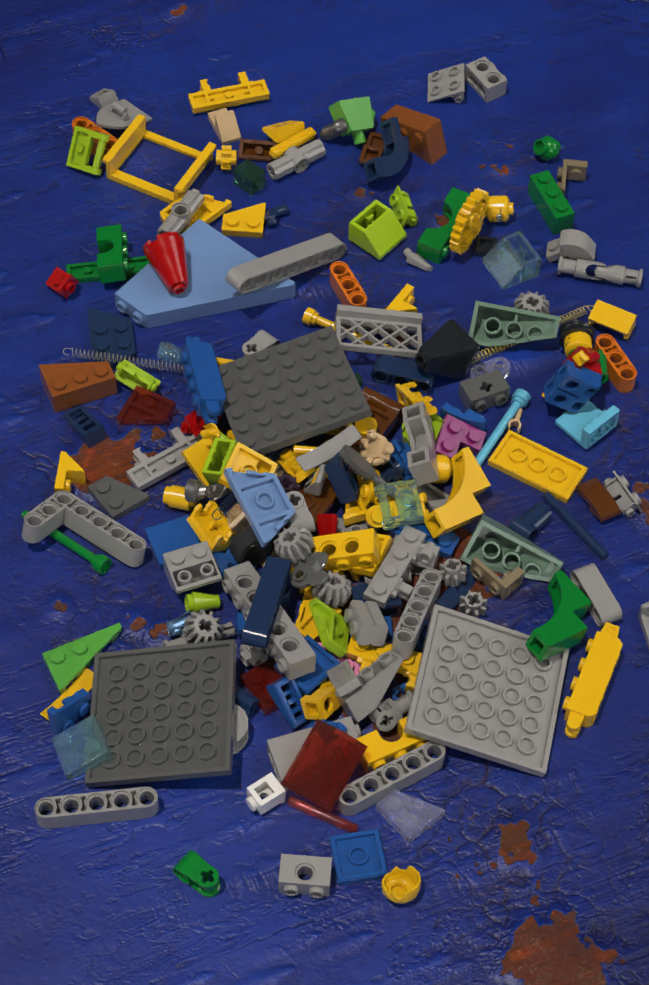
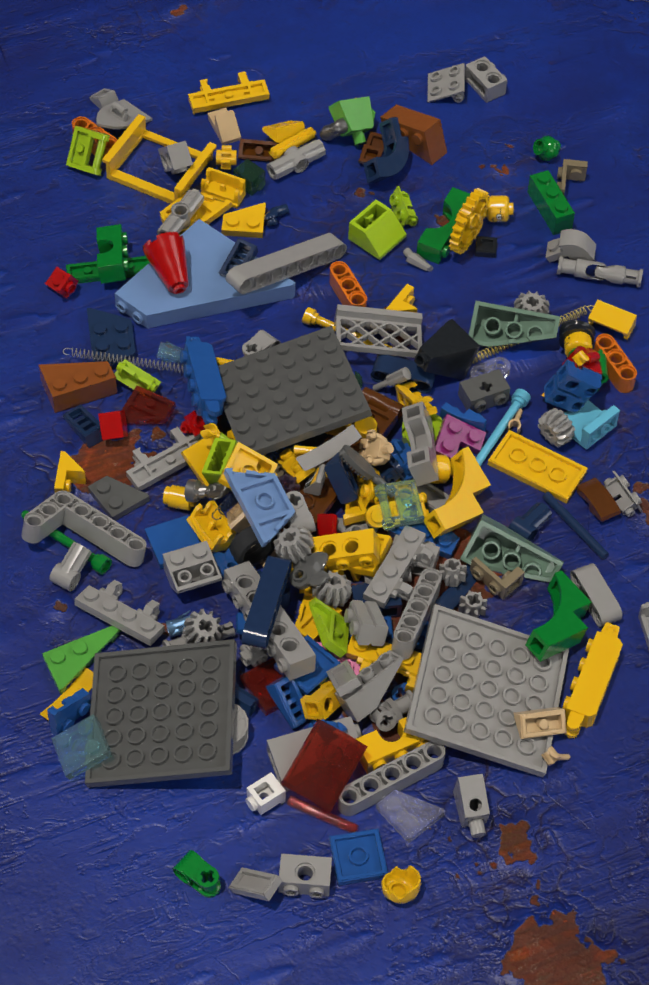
(68, 571): none -> light grey piece
(86, 801): light grey beam -> none
(105, 606): none -> light grey hinge
(113, 425): none -> red panel
(175, 157): none -> light grey brick
(196, 601): lime cone -> none
(224, 186): none -> yellow hinge
(240, 245): none -> dark blue slope
(255, 884): none -> light grey tile
(394, 378): none -> light grey axle
(472, 803): none -> light grey torso
(512, 260): clear light blue slope -> none
(540, 722): none -> tan slope
(552, 756): none -> tan hand
(556, 427): none -> light grey gear

